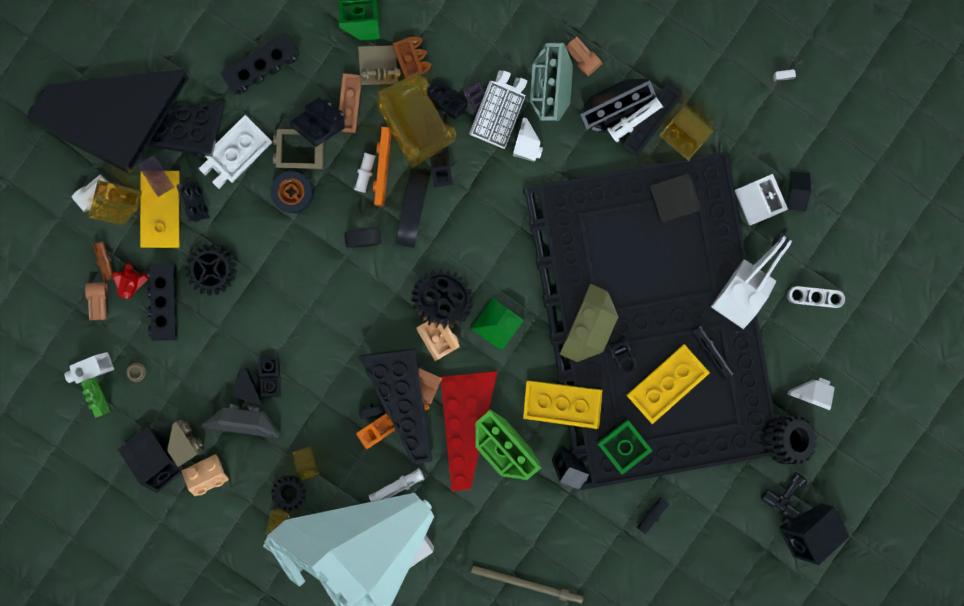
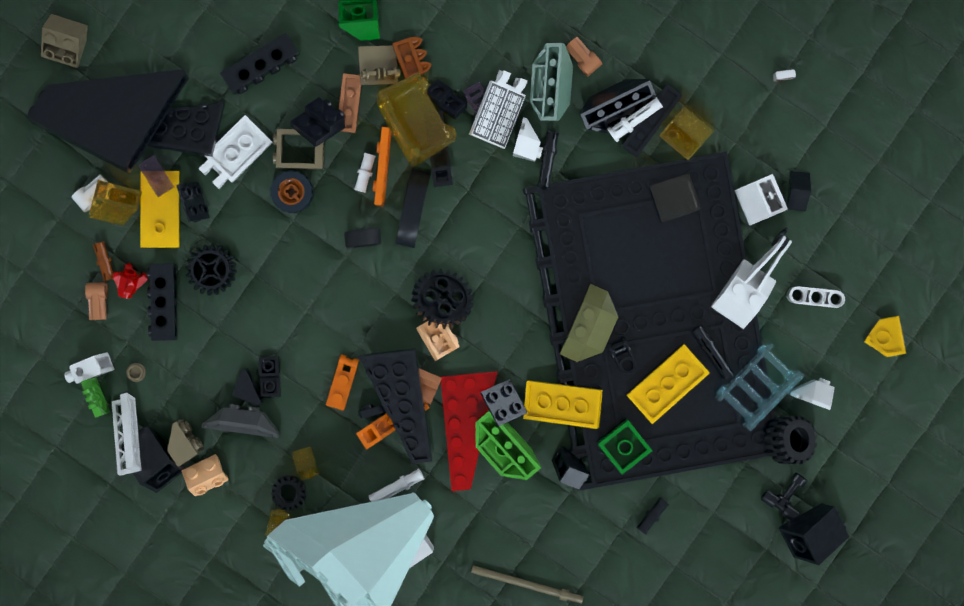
(63, 40): none -> dark tan slope
(129, 435): none -> white fence
(342, 383): none -> orange plate
(497, 324): green slope -> none
(503, 402): none -> black hinge
(549, 153): none -> black pin
(765, 405): none -> clear light blue fence
(887, 337): none -> yellow plate

